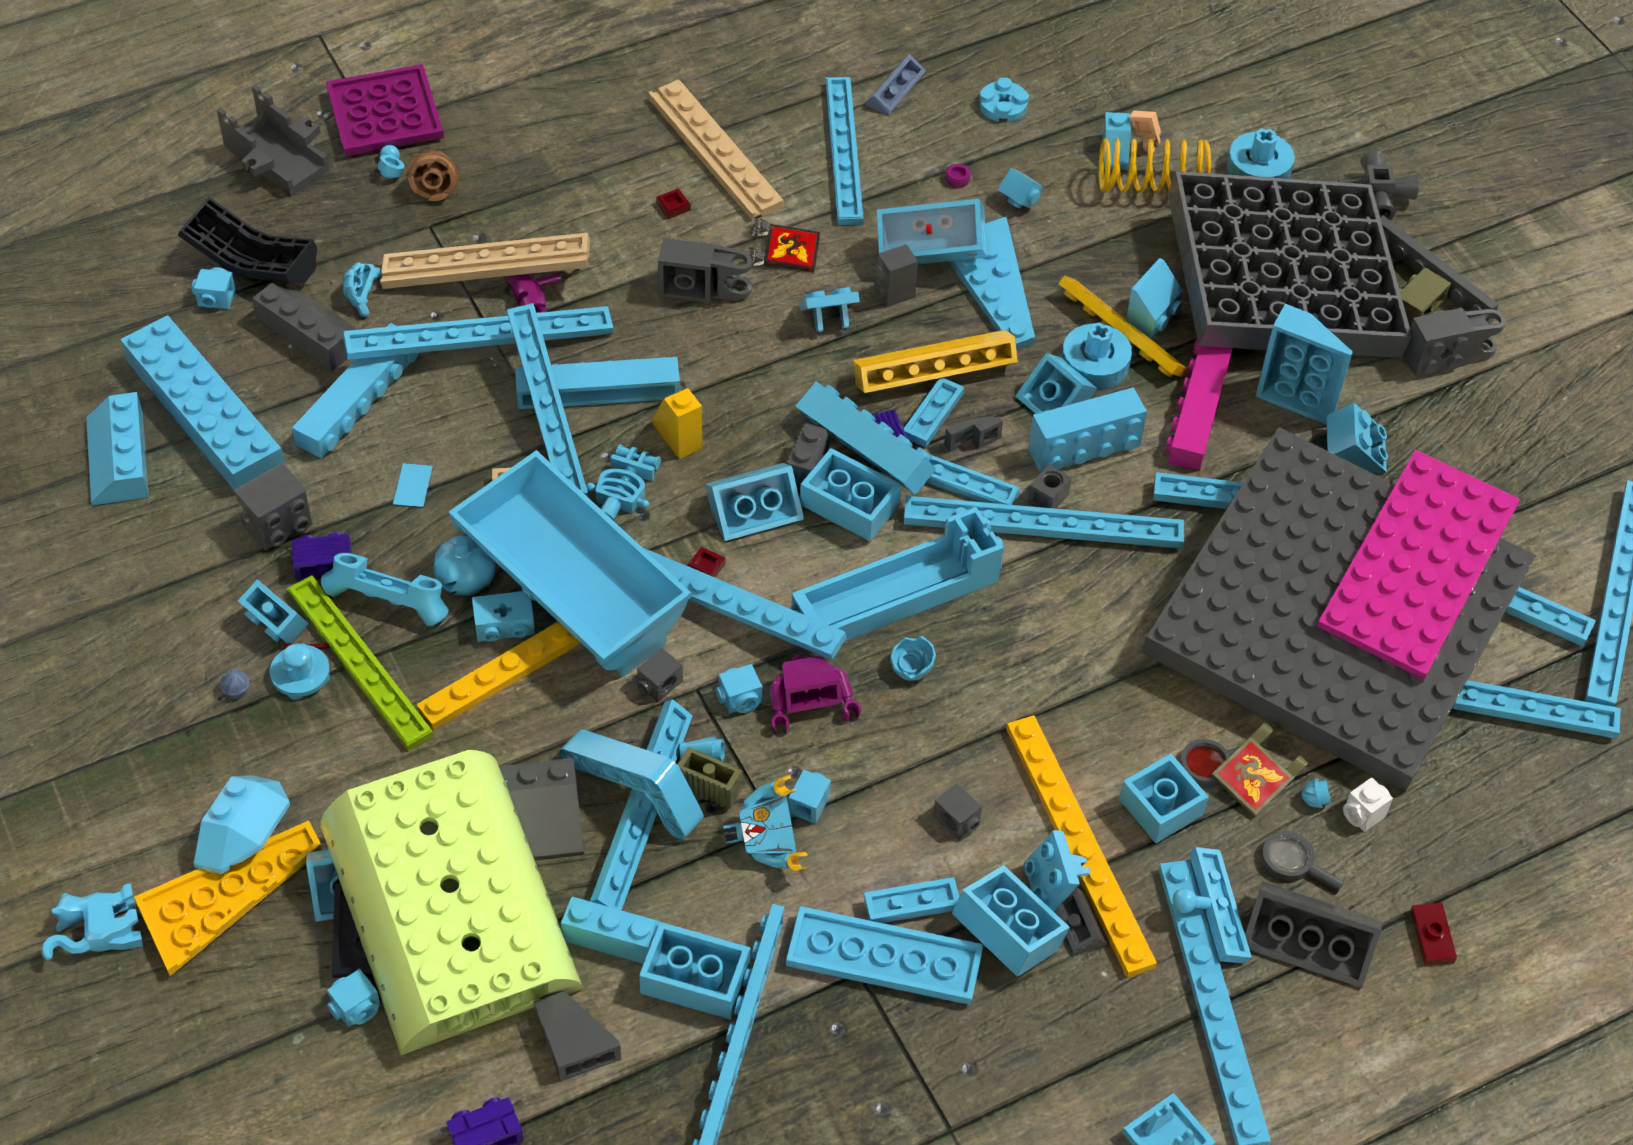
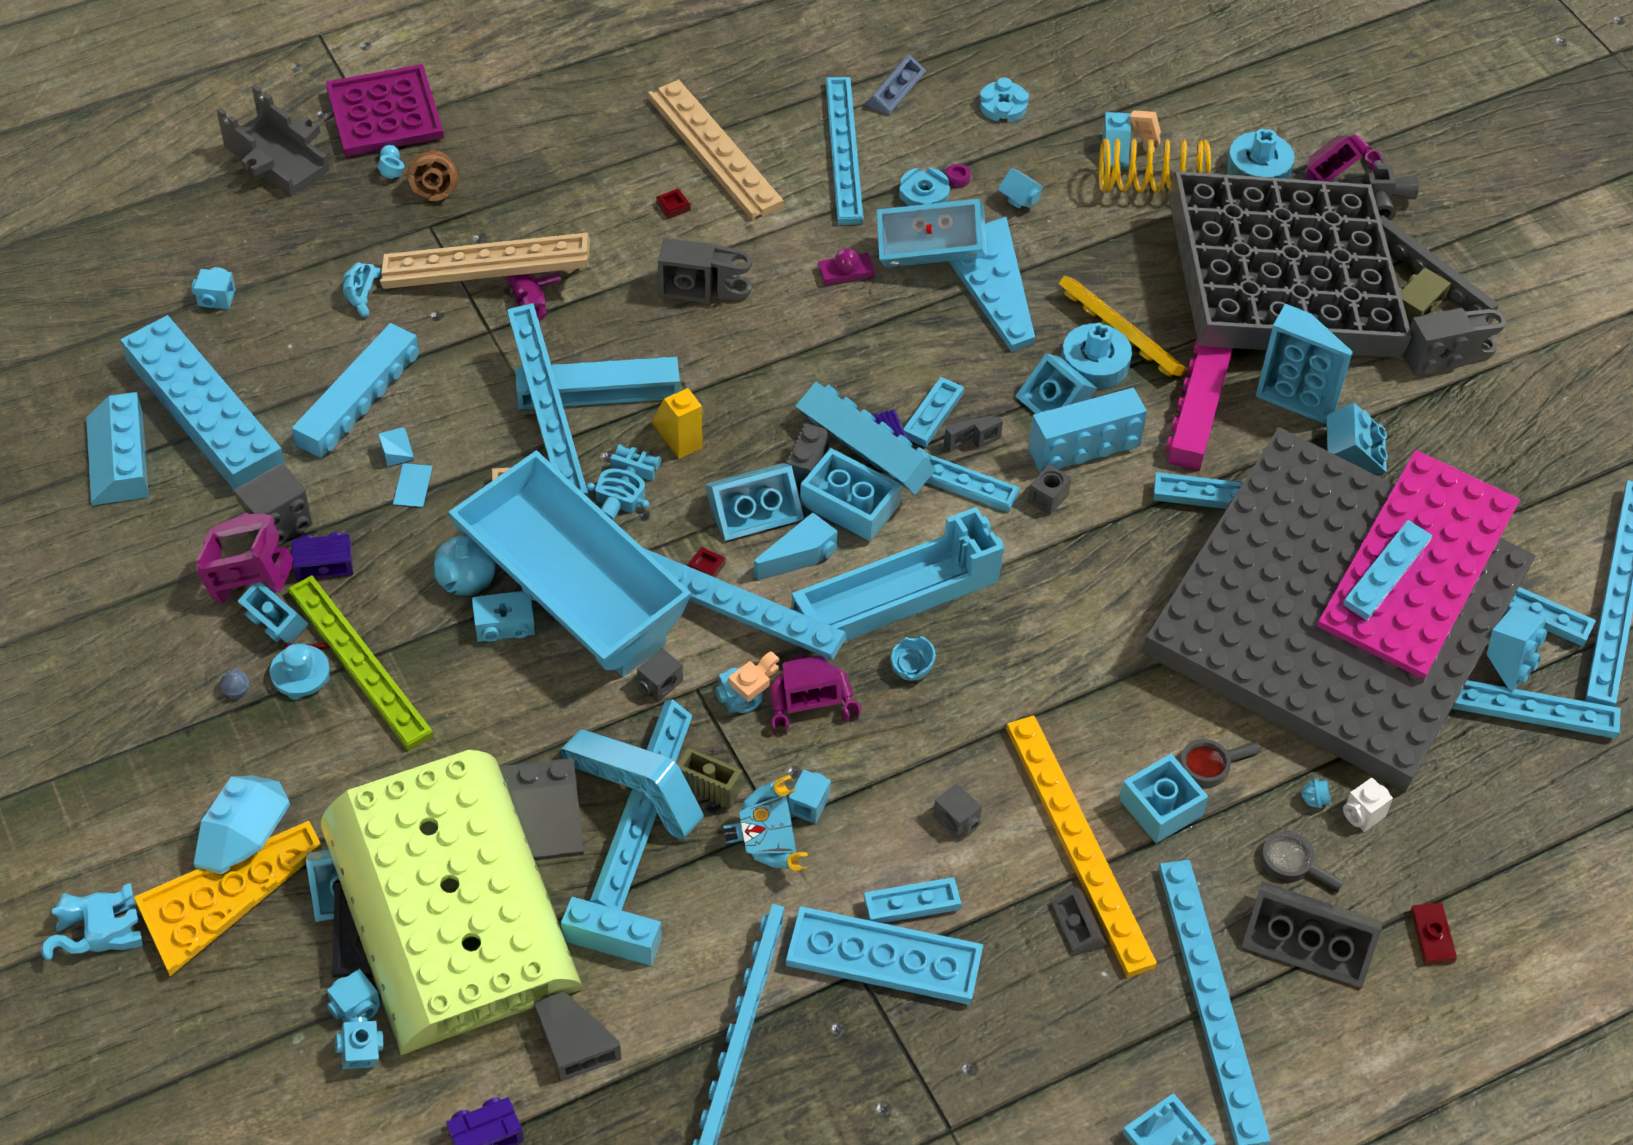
(248, 250): black piece -> none
(260, 564): none -> magenta animal
(303, 323): dark grey slope -> none
(359, 1043): none -> medium azure brick
(395, 446): none -> medium azure slope
(422, 594): medium azure plate -> none
(471, 333): medium azure plate -> none
(496, 675): yellow plate -> none
(694, 970): medium azure brick -> none
(709, 746): medium azure cone -> none
(753, 679): none -> light nougat plate
(785, 246): flag -> none
(799, 548): none -> medium azure slope
(838, 297): medium azure plate -> none
(846, 267): none -> magenta tile
(896, 275): dark grey piece -> none
(915, 179): none -> medium azure plate
(935, 361): yellow brick -> none
(1010, 920): medium azure brick -> none
(1052, 522): medium azure plate -> none
(1053, 870): medium azure plate -> none
(1154, 299): medium azure slope -> none
(1218, 904): medium azure plate -> none
(1254, 774): flag -> none
(1338, 156): none -> magenta torso
(1387, 570): none -> medium azure plate
(1516, 645): none -> medium azure slope

